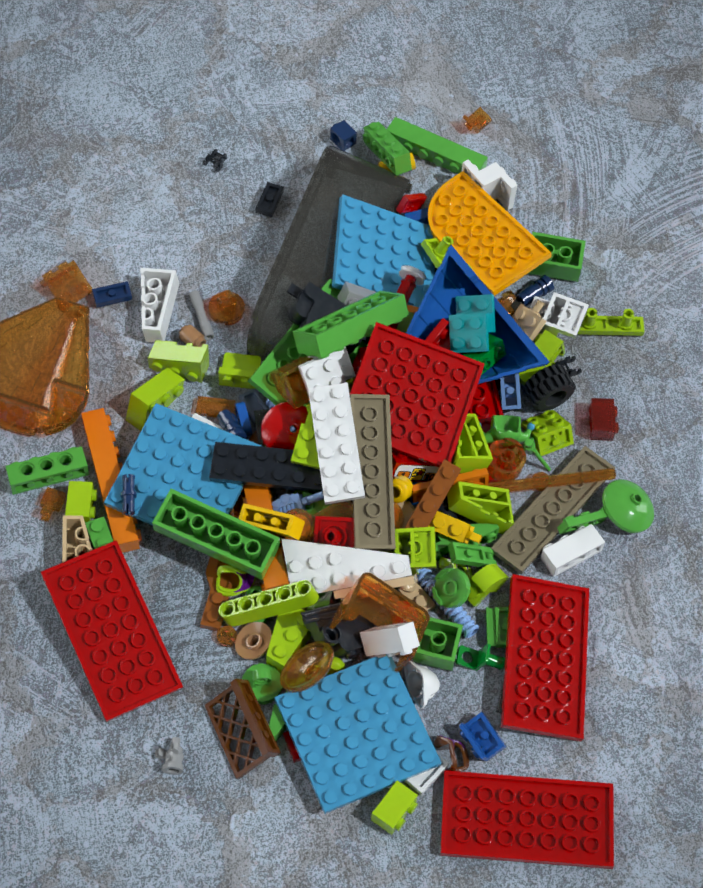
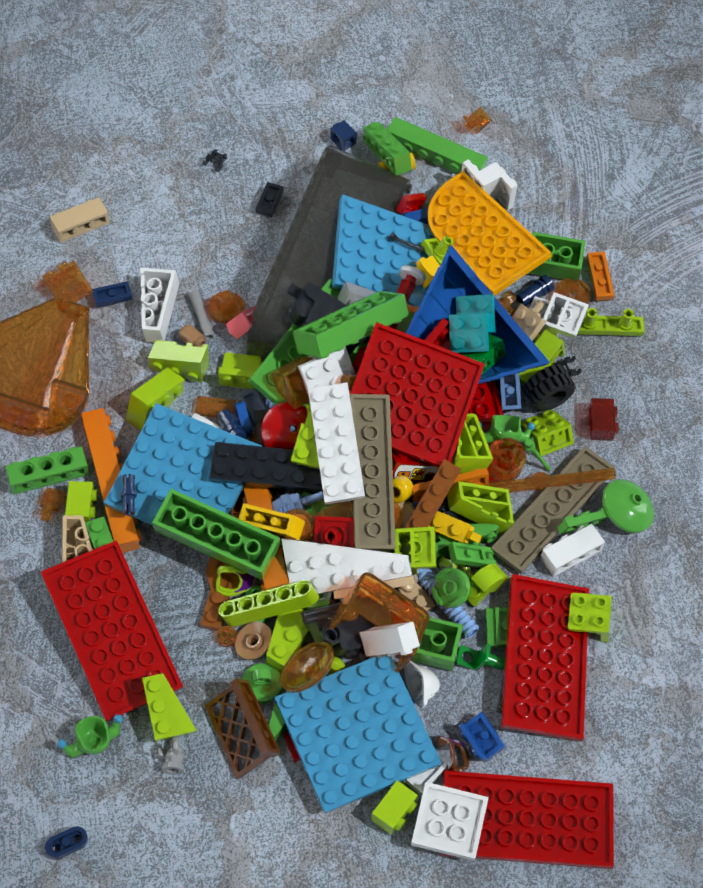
(66, 842): none -> dark blue plate
(79, 219): none -> tan brick
(91, 736): none -> bright green piece
(165, 709): none -> lime wedge
(241, 323): none -> coral slope
(349, 378): none -> clear orange plate
(393, 237): none -> black hinge
(428, 267): none -> yellow brick
(449, 821): none -> white plate
(577, 287): none -> clear orange plate
(590, 614): none -> lime bracket
(600, 276): none -> orange plate

